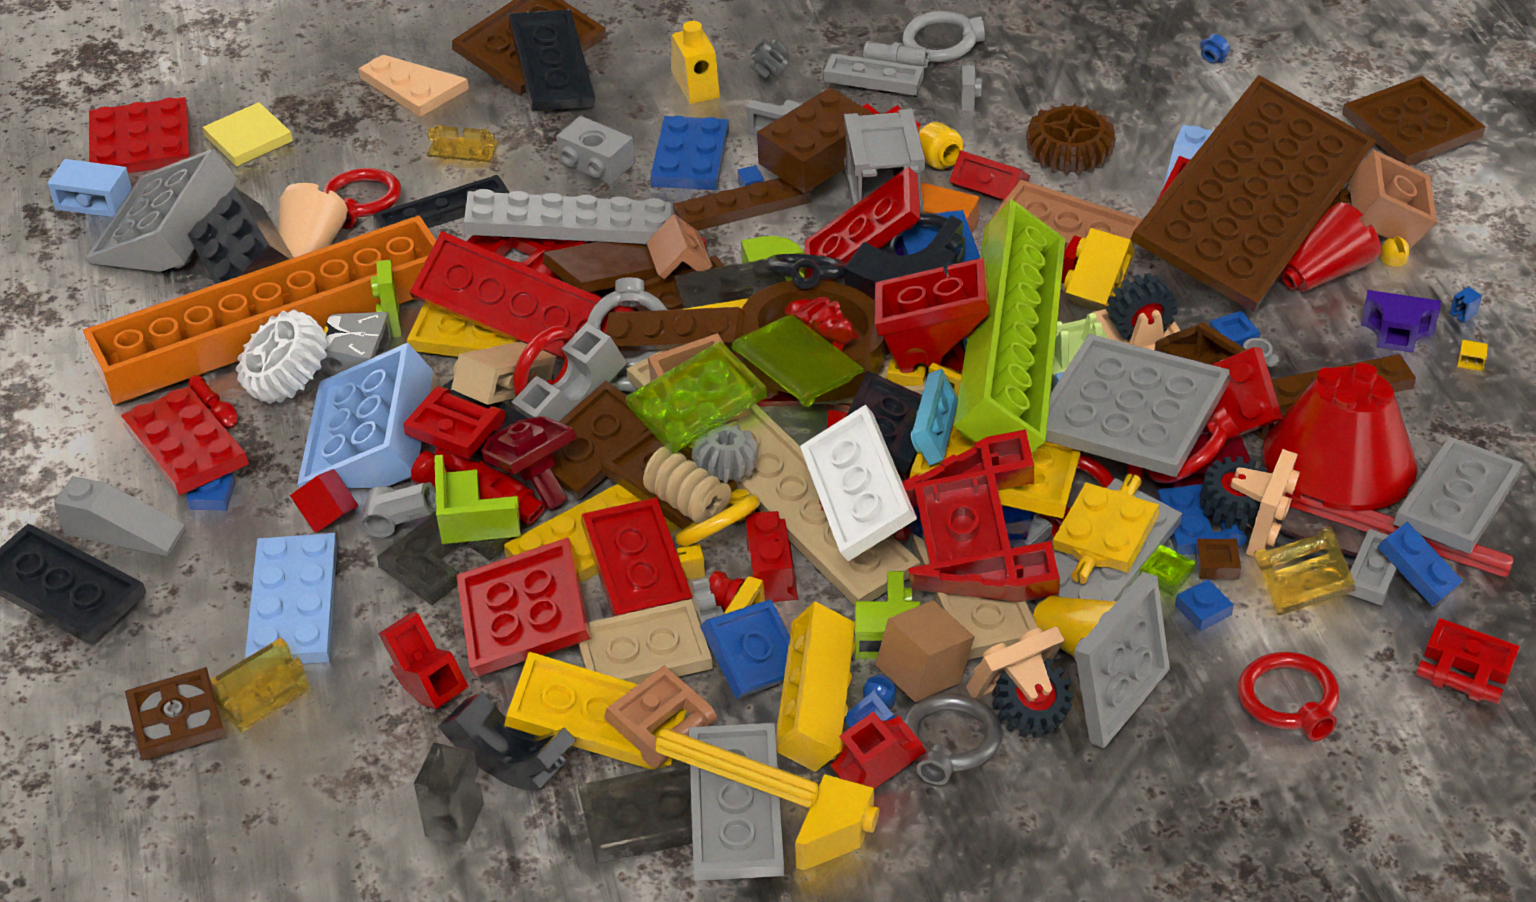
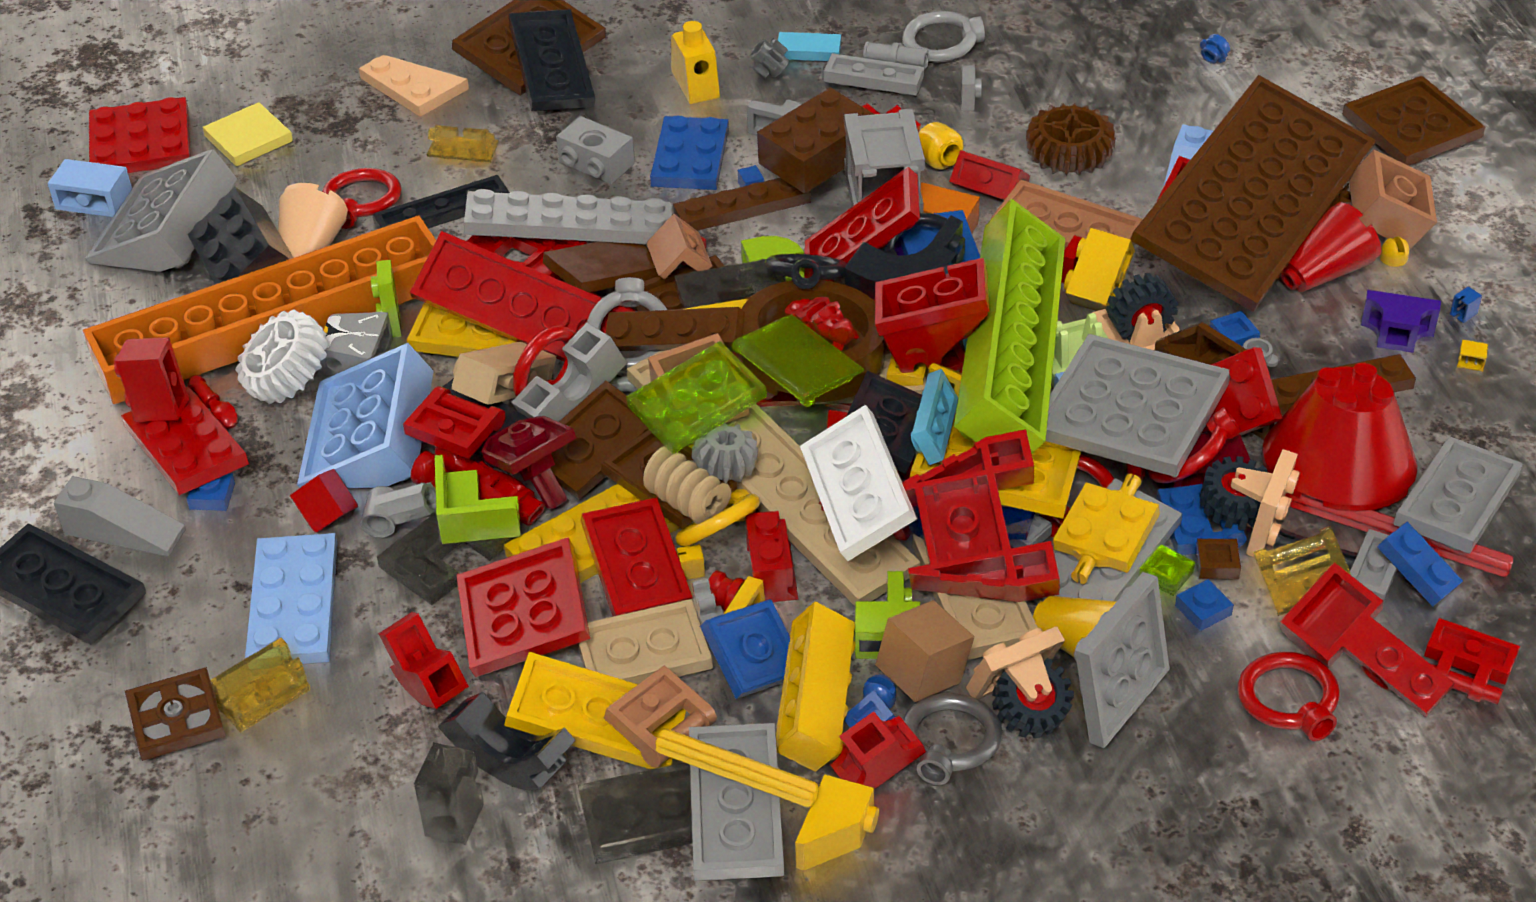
(151, 379): none -> red brick
(810, 45): none -> medium azure tile
(1340, 617): none -> red plate

